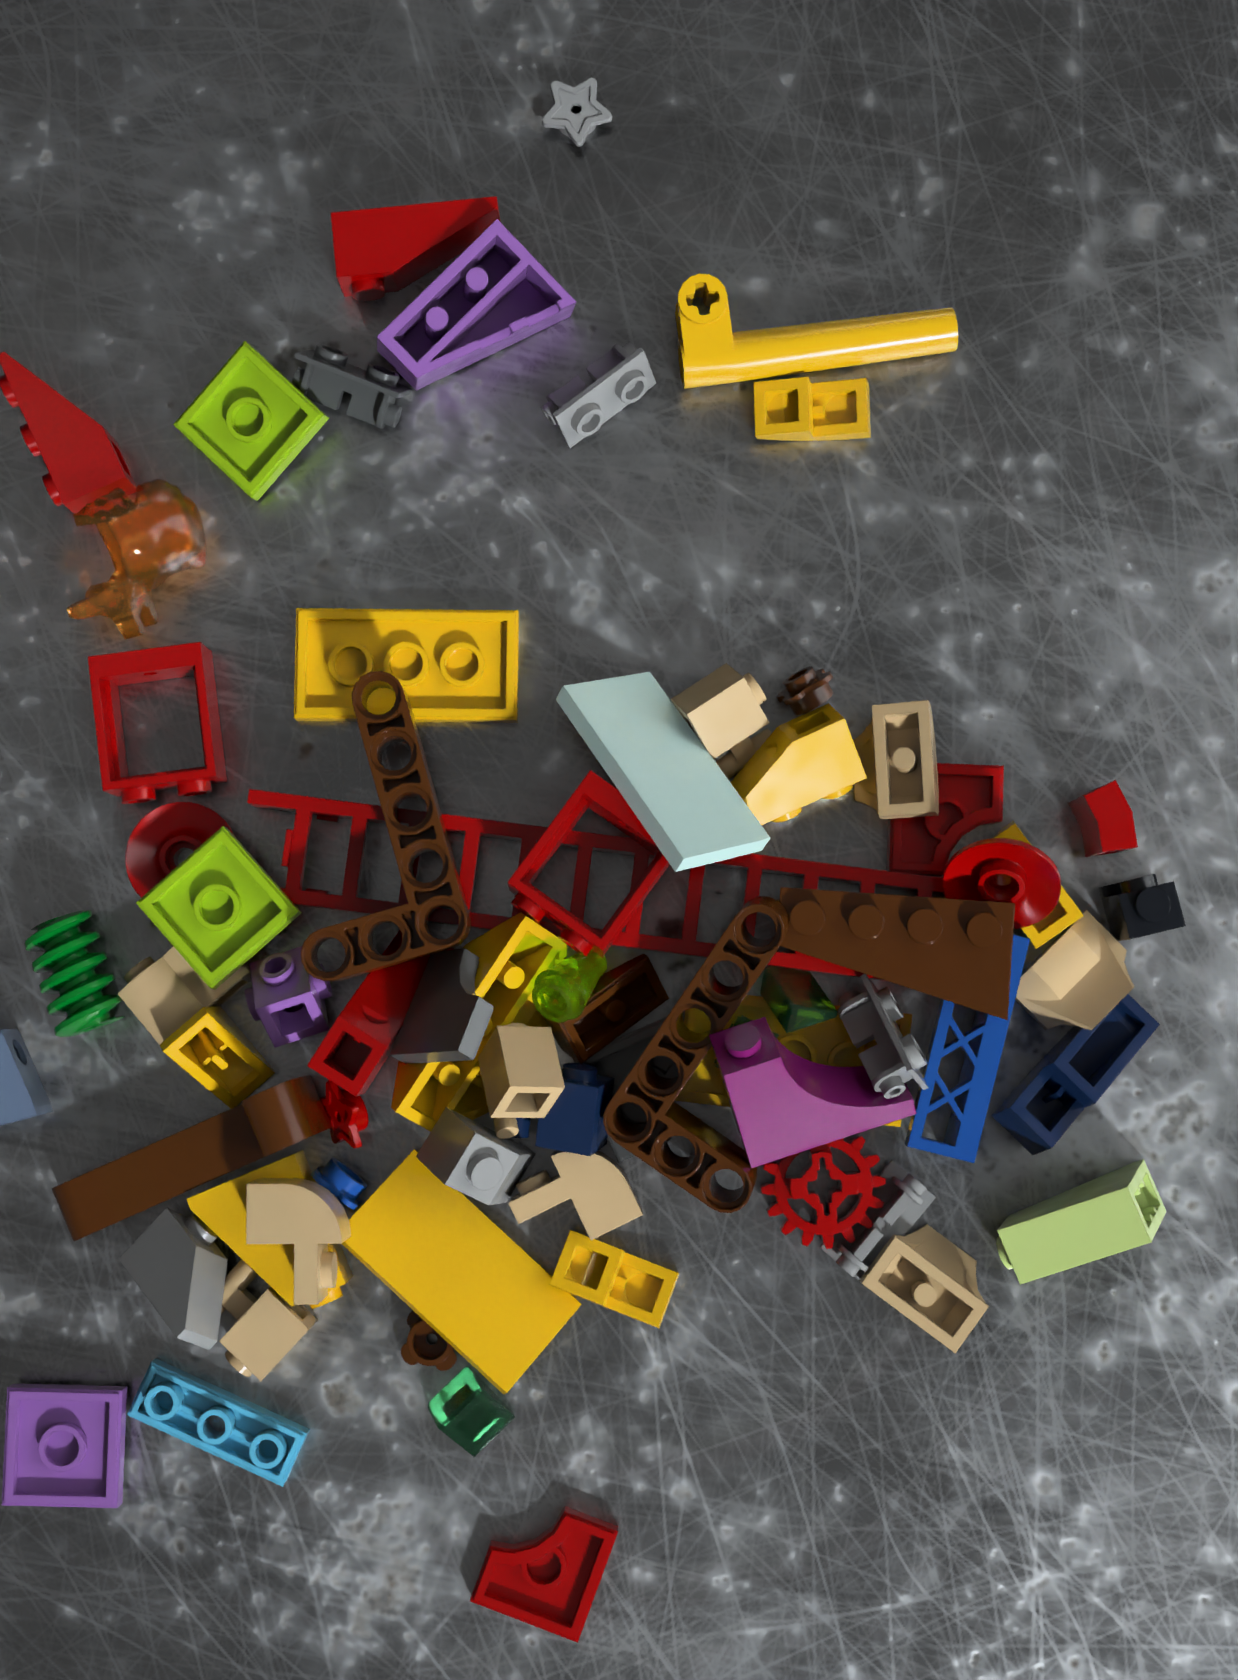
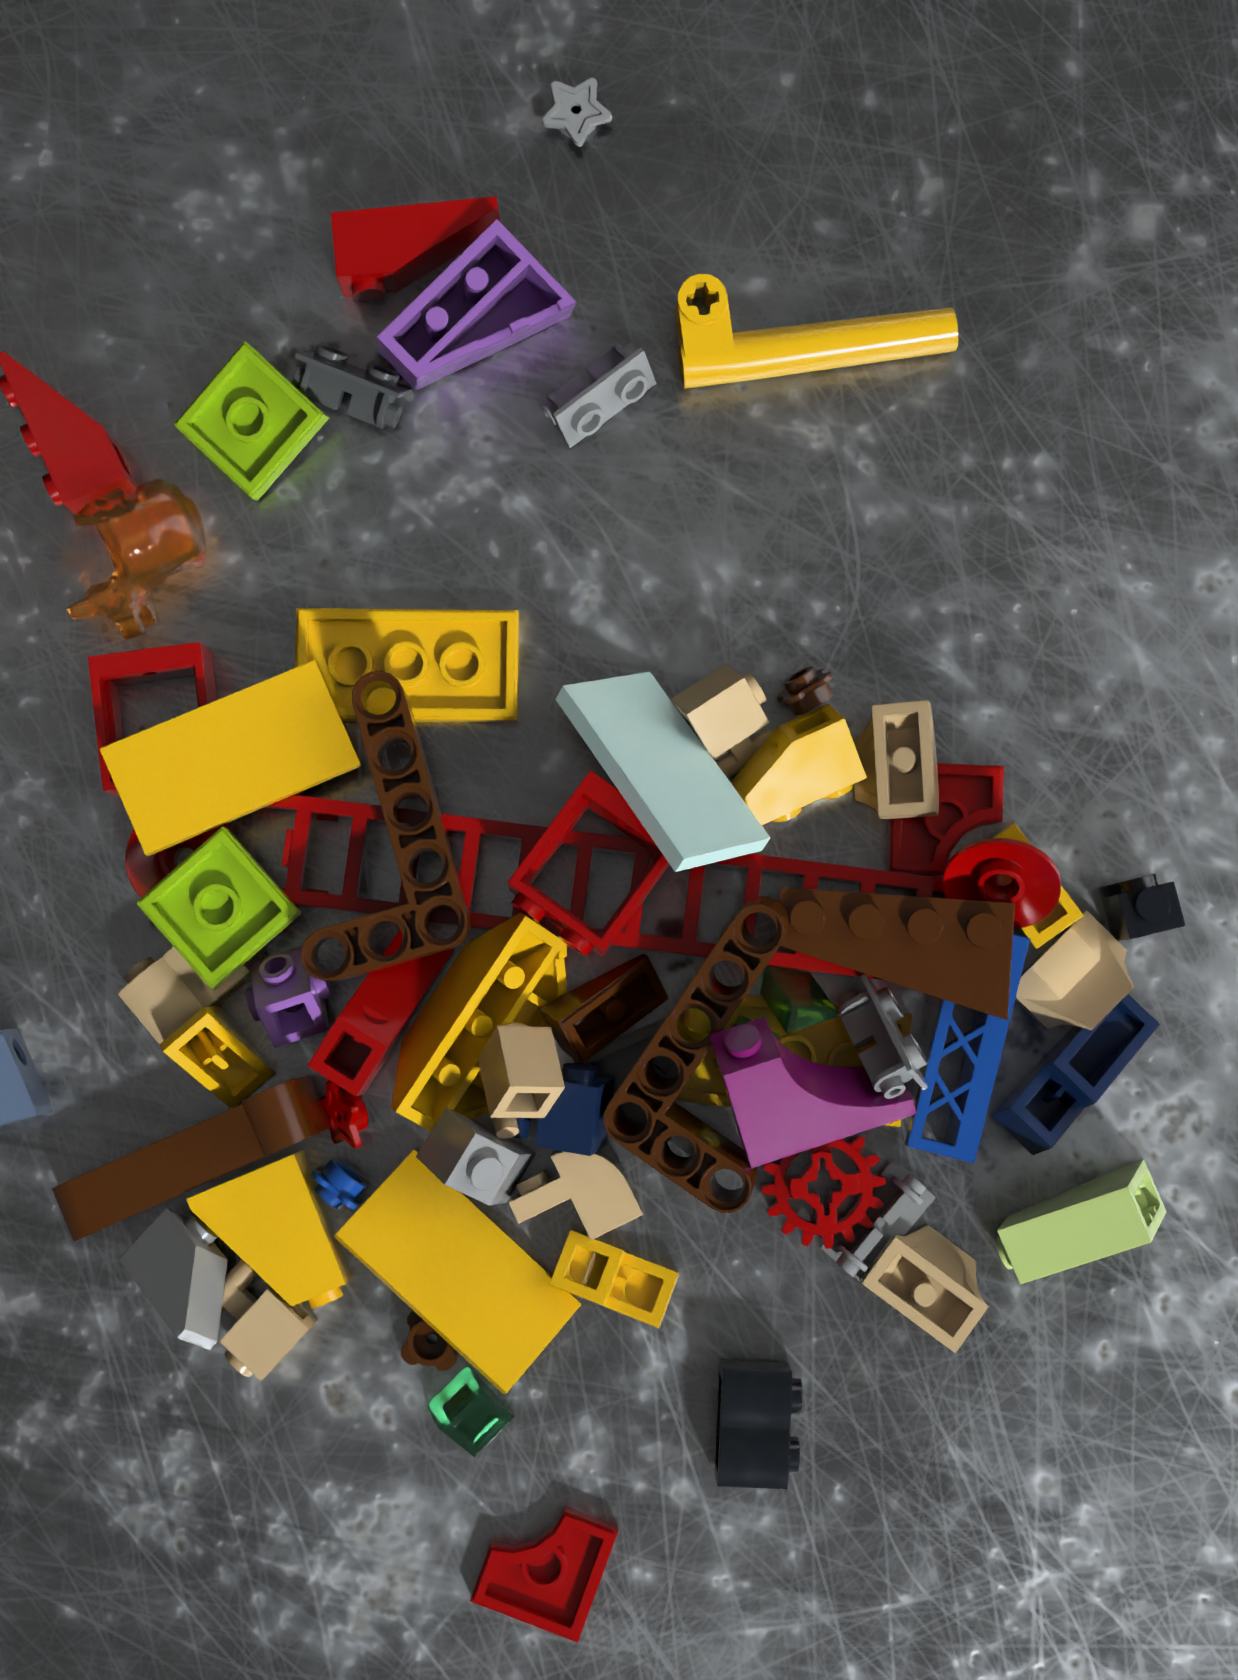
(64, 1445): medium lavender plate -> none
(72, 974): green piece -> none
(230, 758): none -> yellow tile
(252, 1434): medium azure tile -> none
(300, 1215): tan brick -> none
(445, 1013): dark grey tile -> none
(567, 986): clear neon green cone -> none
(754, 1424): none -> black brick
(812, 411): yellow slope -> none
(1105, 820): red piece -> none

